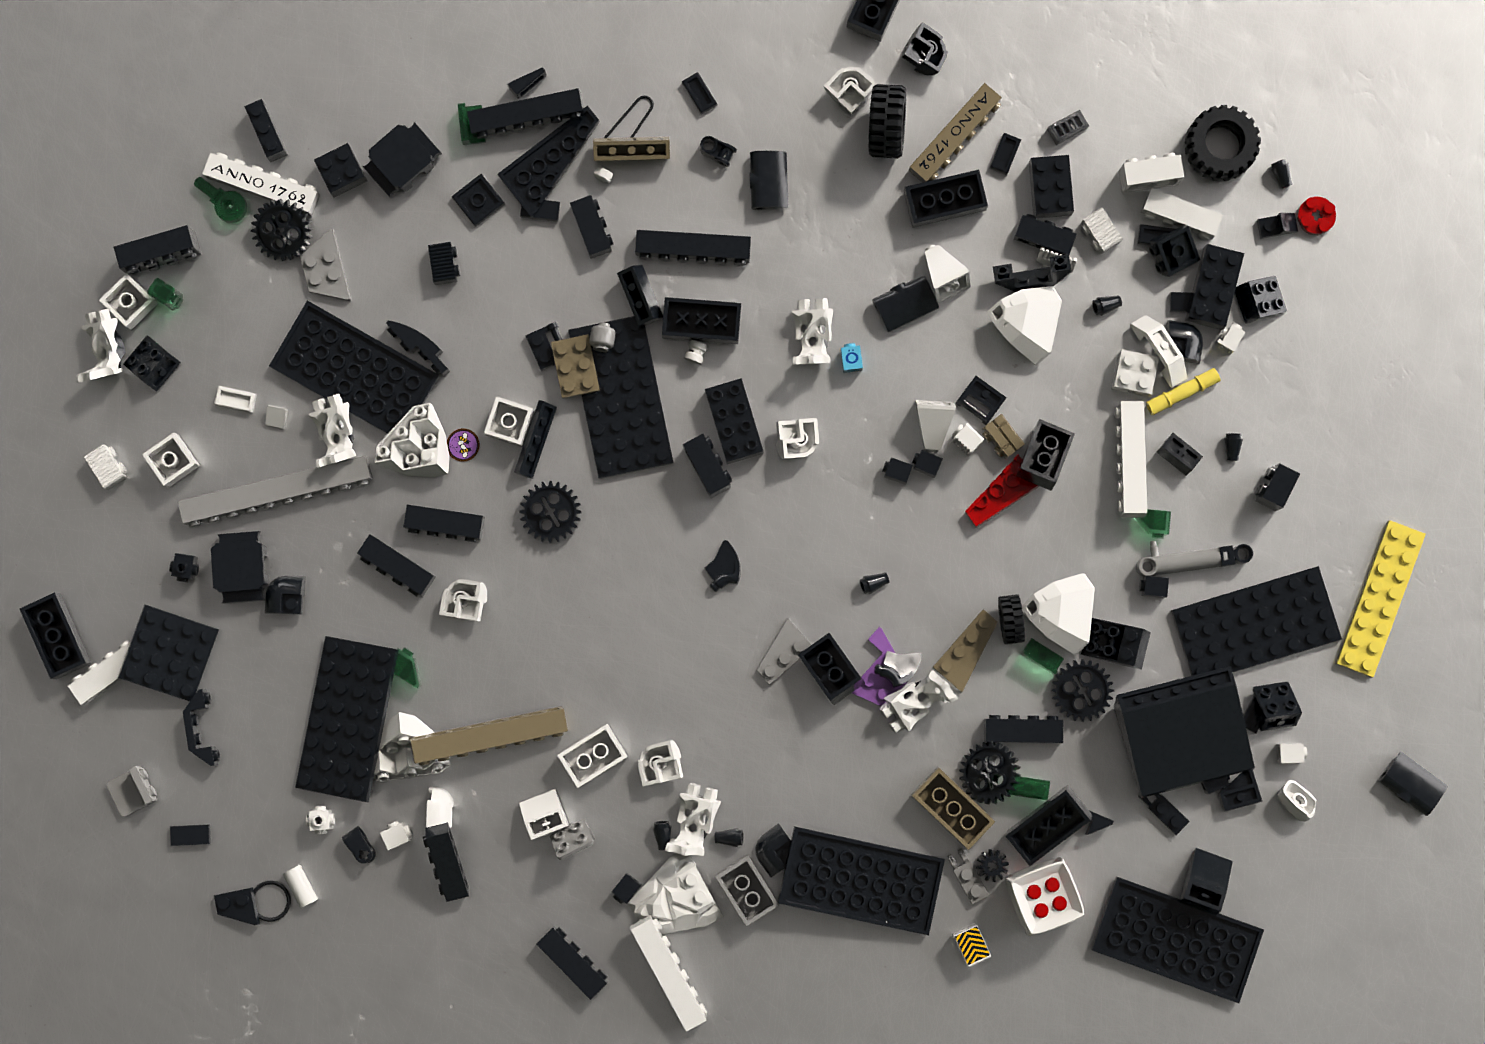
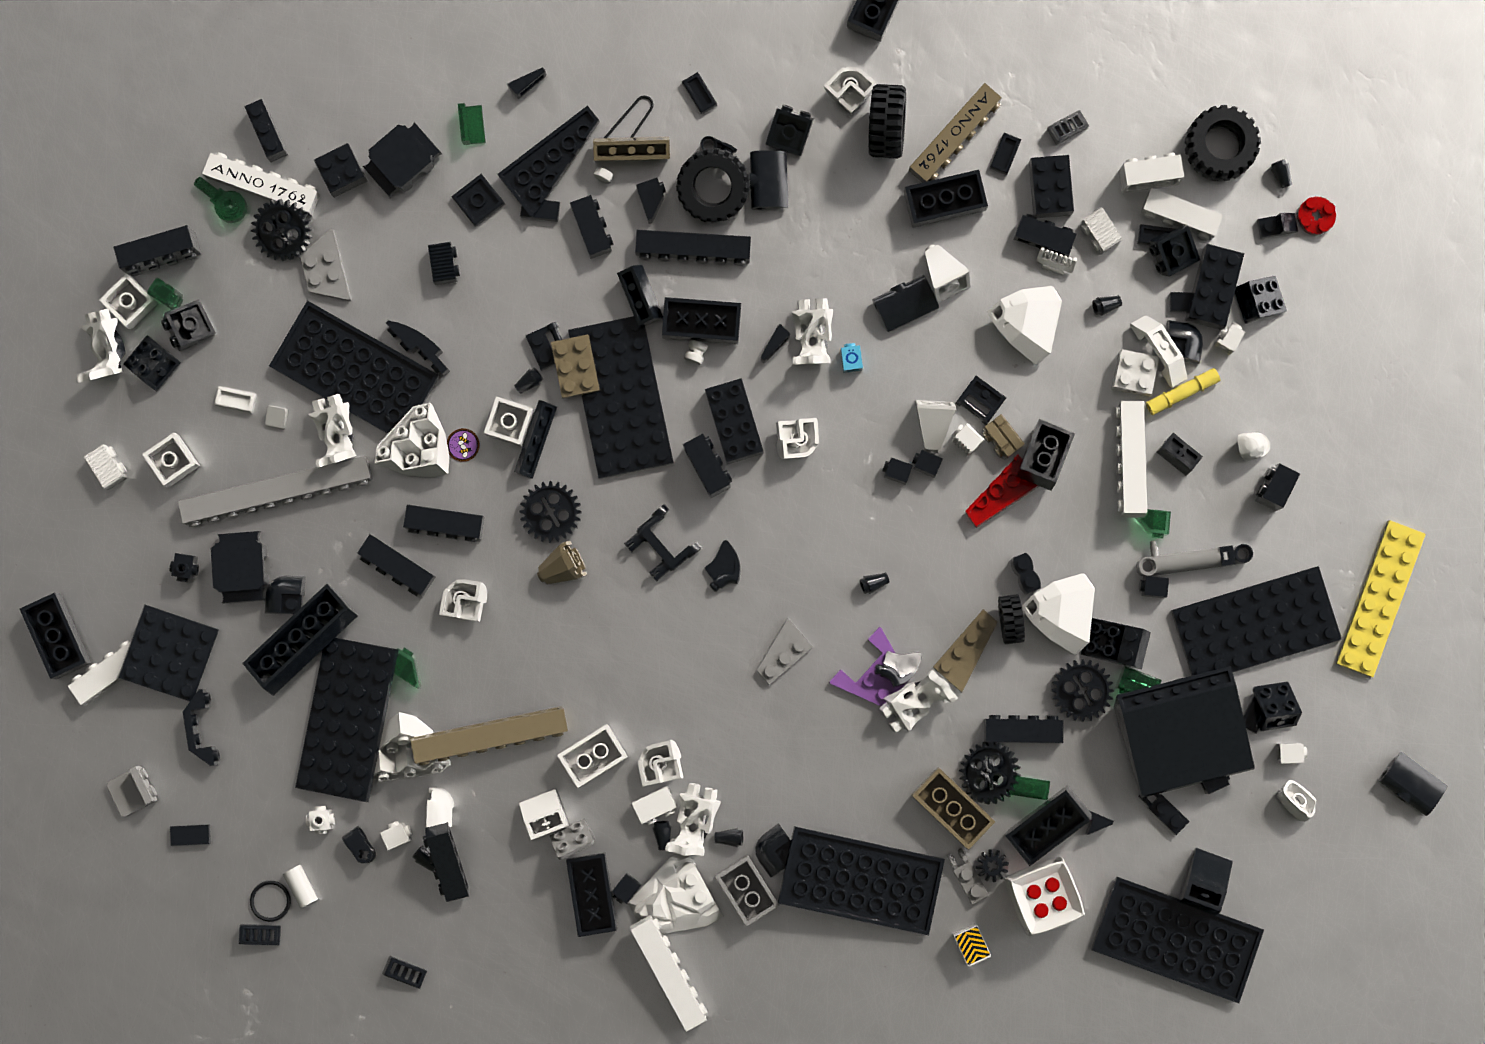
(187, 325): none -> black plate
(238, 906): black wing -> none
(242, 934): none -> black slope
(300, 639): none -> black brick
(391, 960): none -> black slope
(421, 857): none -> black cone
(525, 113): black brick -> none
(529, 380): none -> black cone
(562, 565): none -> dark tan cone
(572, 962): black brick -> none
(591, 894): none -> black brick
(602, 337): light grey head -> none
(651, 197): none -> black slope
(654, 805): none -> white brick
(668, 561): none -> black connector
(713, 211): none -> black tyre
(778, 338): none -> black slope
(789, 130): none -> black plate
(831, 668): black brick -> none
(925, 50): black brick -> none
(1027, 578): none -> black brick
(1034, 278): black slope -> none
(1042, 656): clear green panel -> none
(1133, 680): none -> clear green brick
(1233, 445): black cone -> none
(1241, 792): black wing -> none
(1253, 445): none -> white piece

